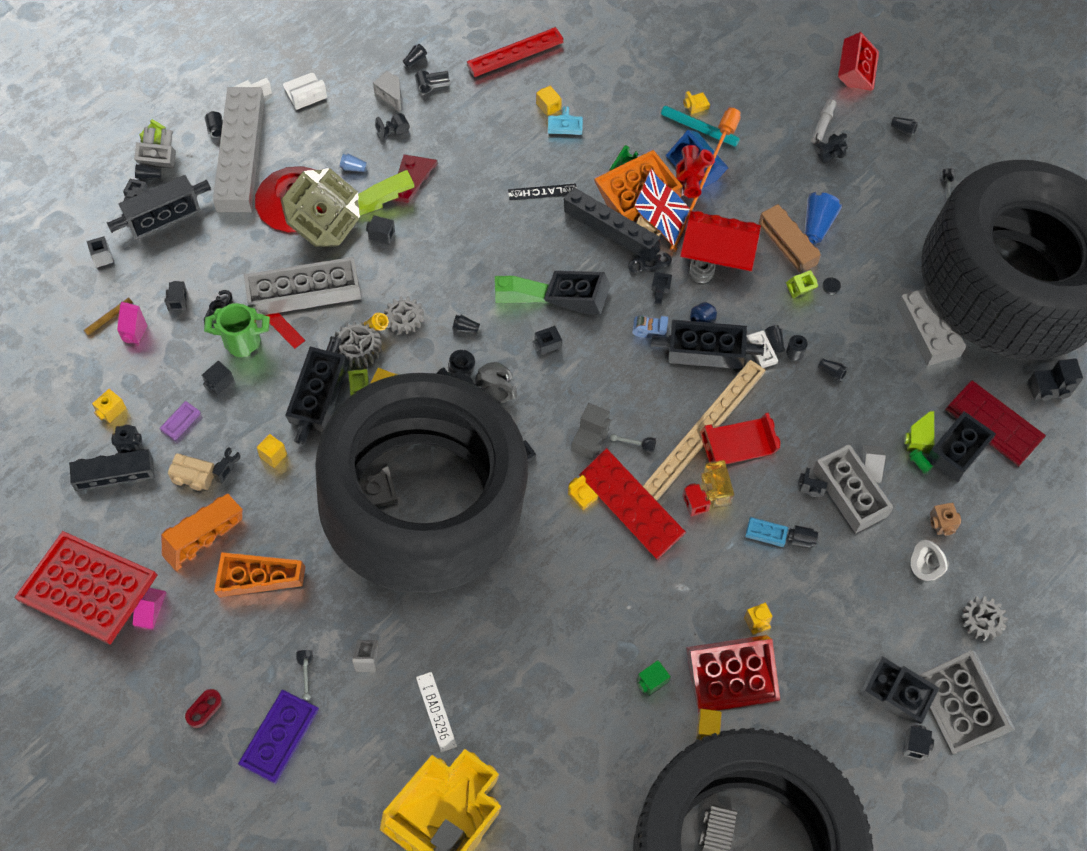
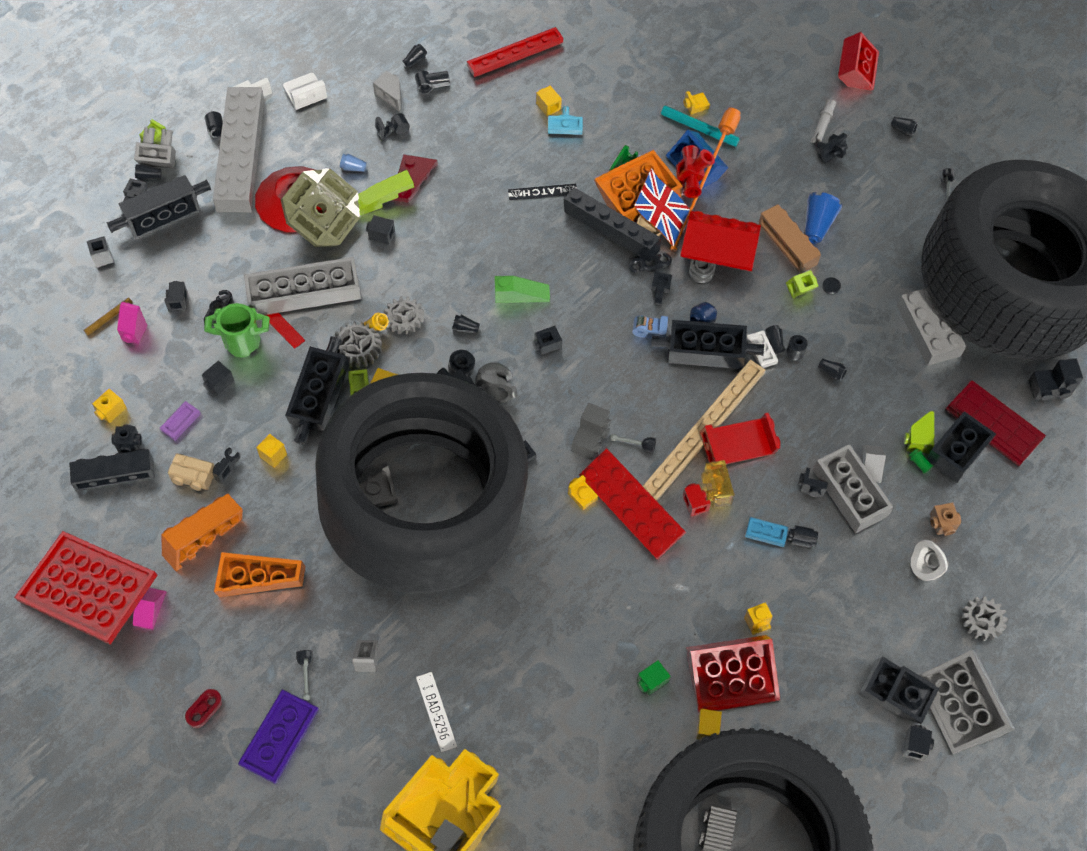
(578, 291): black slope -> none

